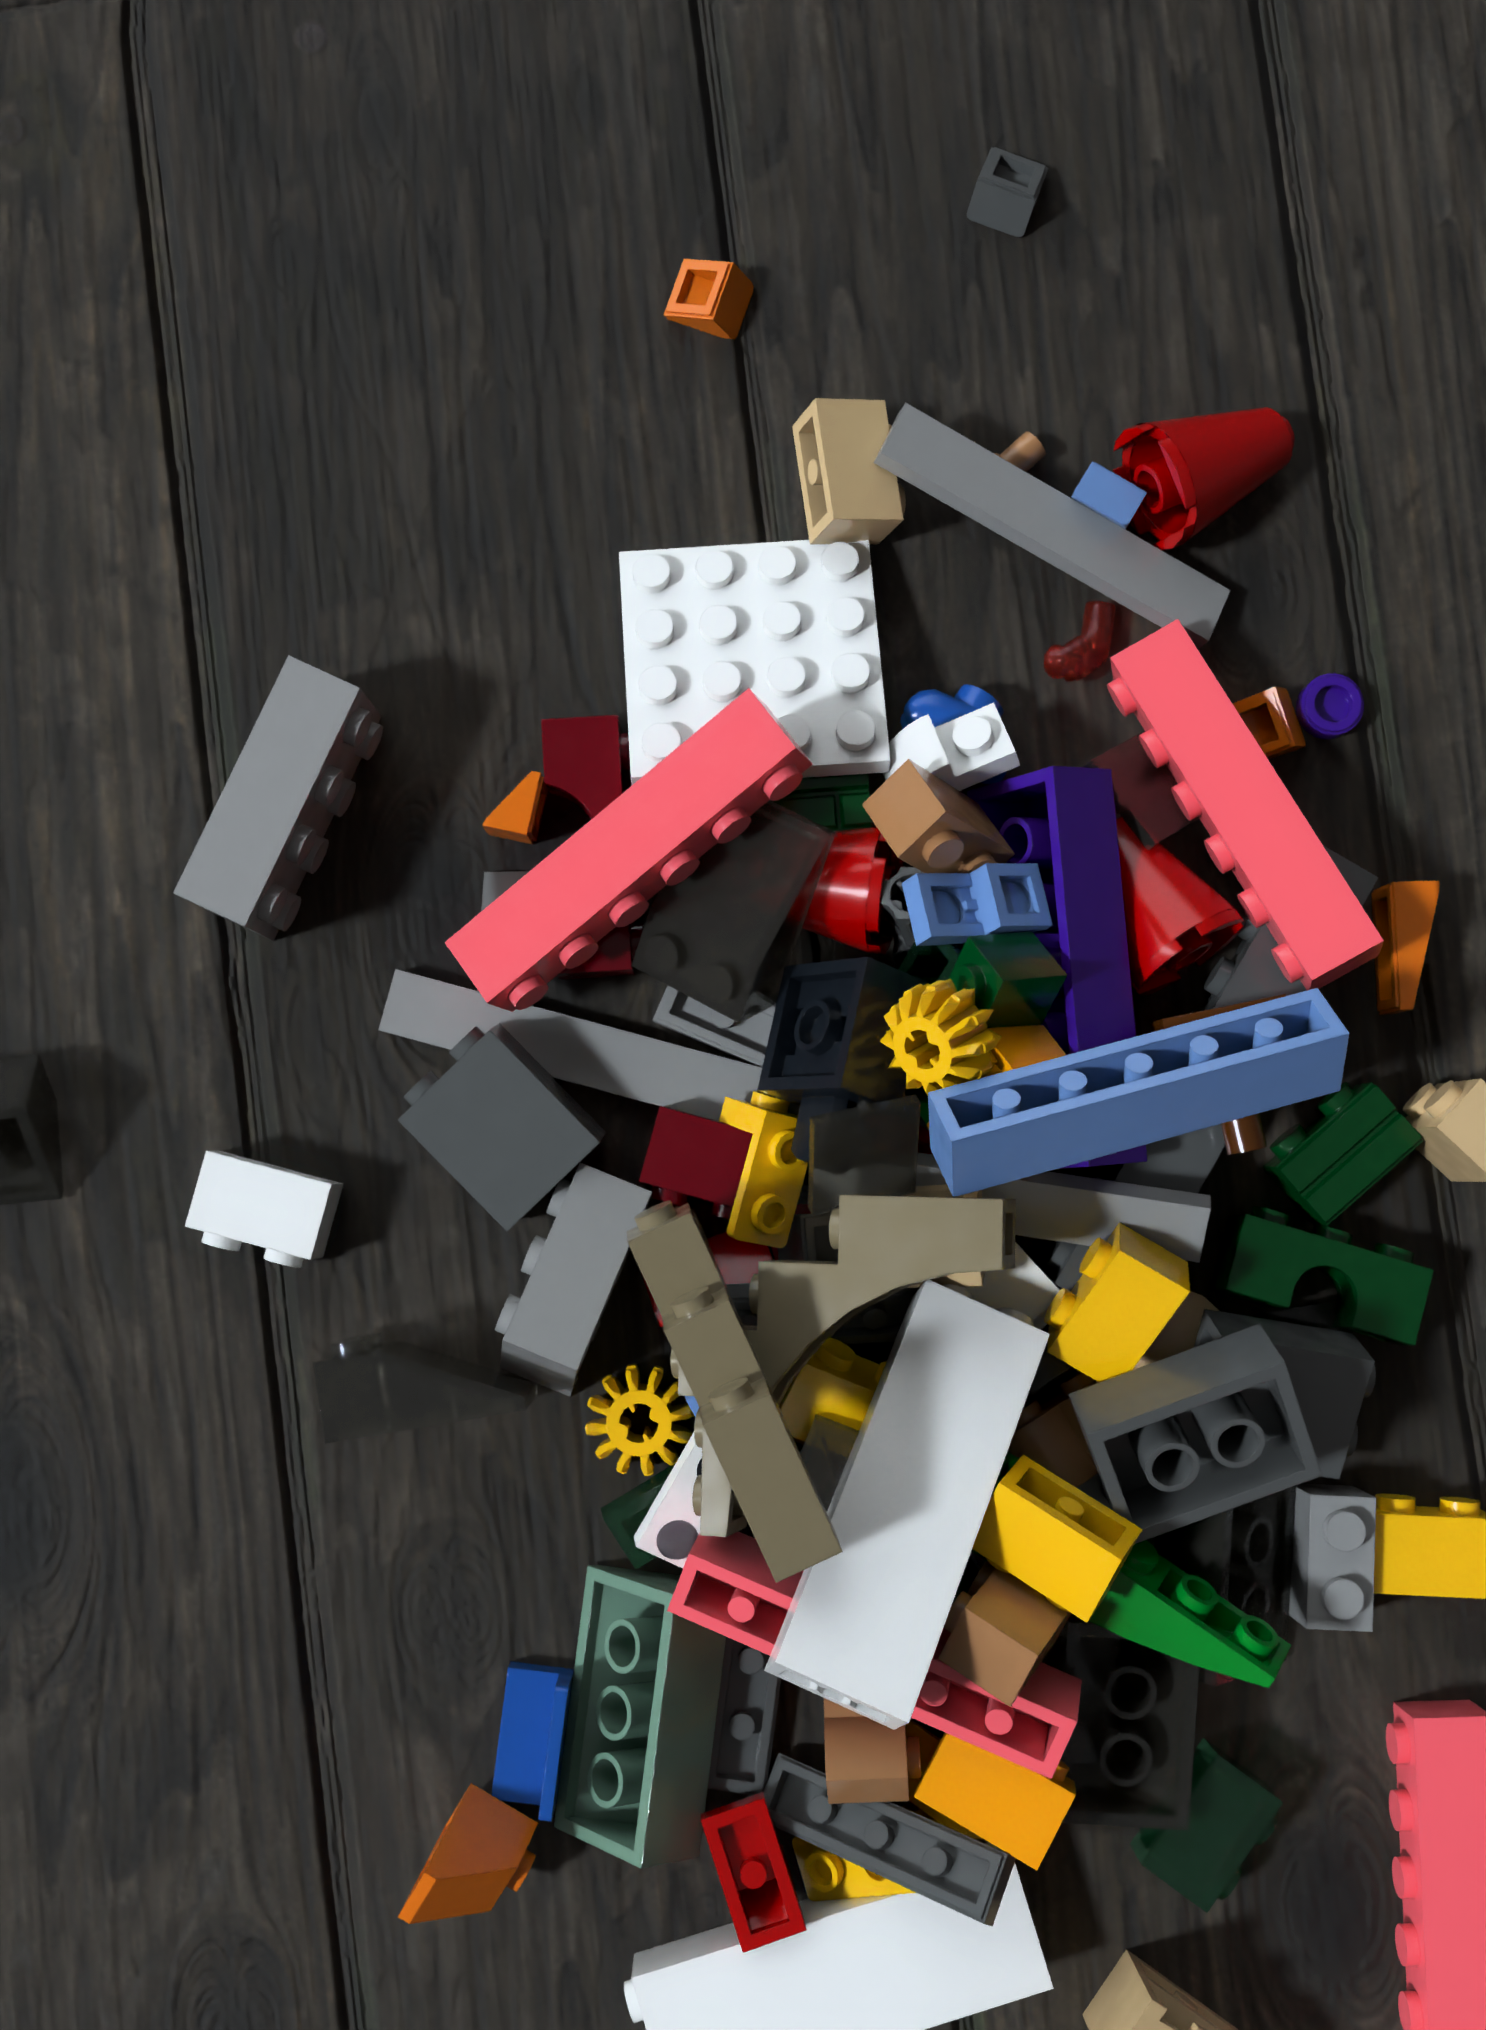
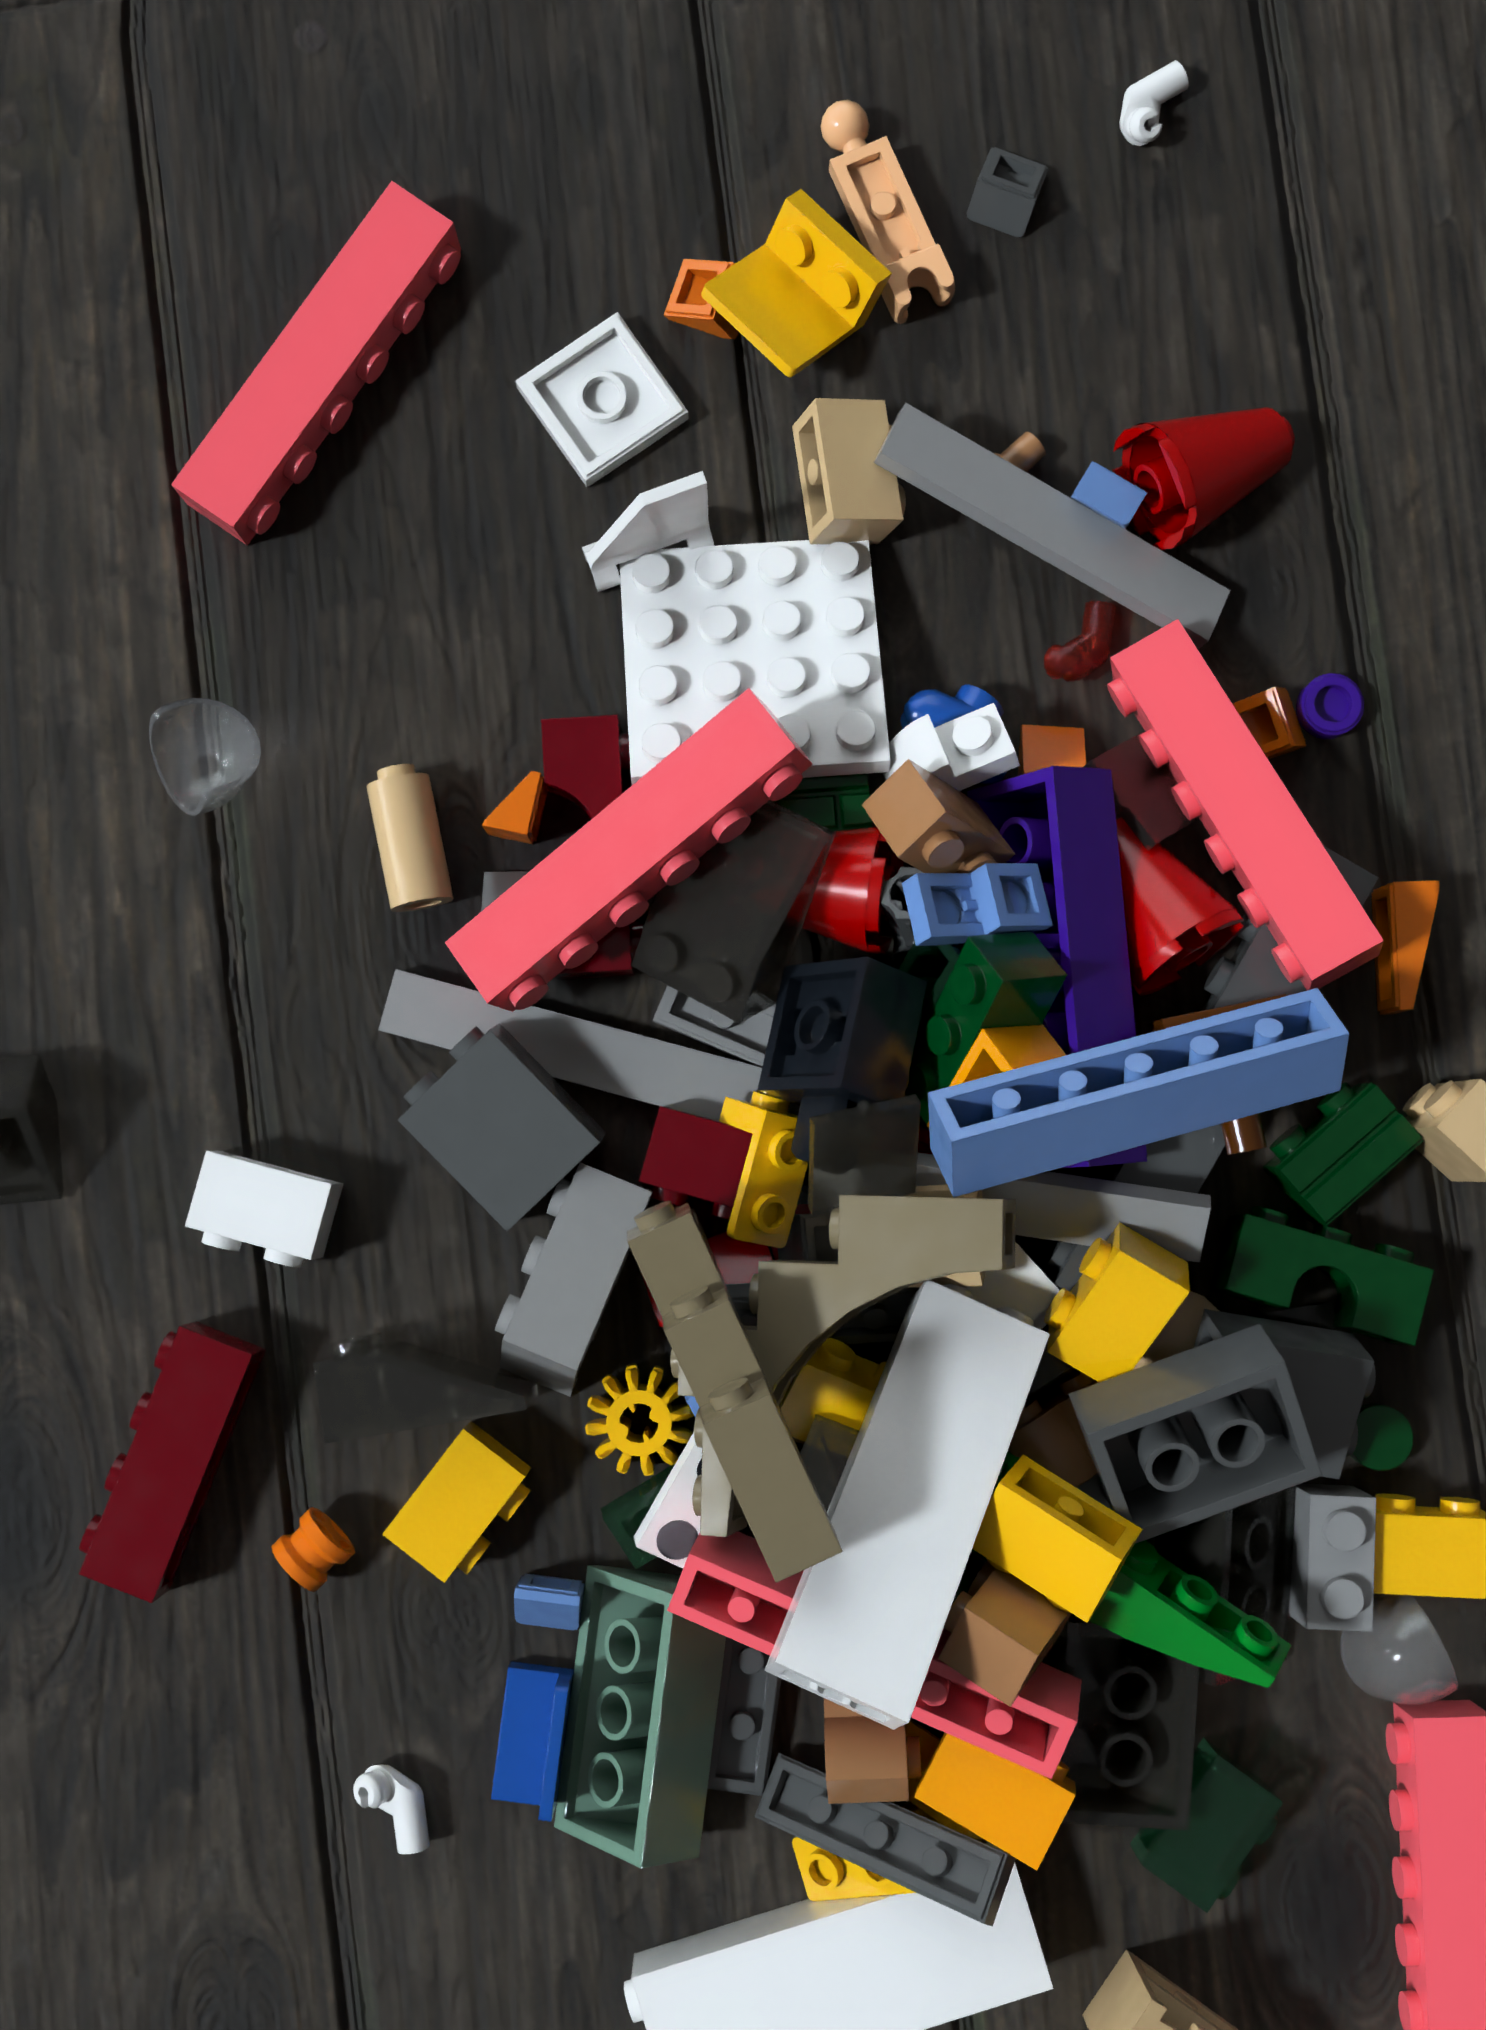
(170, 1461): none -> dark red brick
(203, 752): none -> clear helmet
(282, 799): light grey brick -> none
(313, 1549): none -> orange wheel
(320, 364): none -> coral brick
(400, 1797): none -> white arm
(409, 839): none -> tan brick
(458, 1502): none -> yellow brick
(472, 1860): orange slope -> none
(548, 1601): none -> medium blue slope
(602, 399): none -> white tile
(651, 523): none -> white flag
(753, 1872): red slope -> none
(799, 288): none -> yellow bracket
(884, 210): none -> light nougat plate
(940, 1036): yellow gear -> none
(1049, 747): none -> orange slope
(1143, 102): none -> white arm
(1382, 1437): none -> dark green tile
(1401, 1657): none -> clear helmet

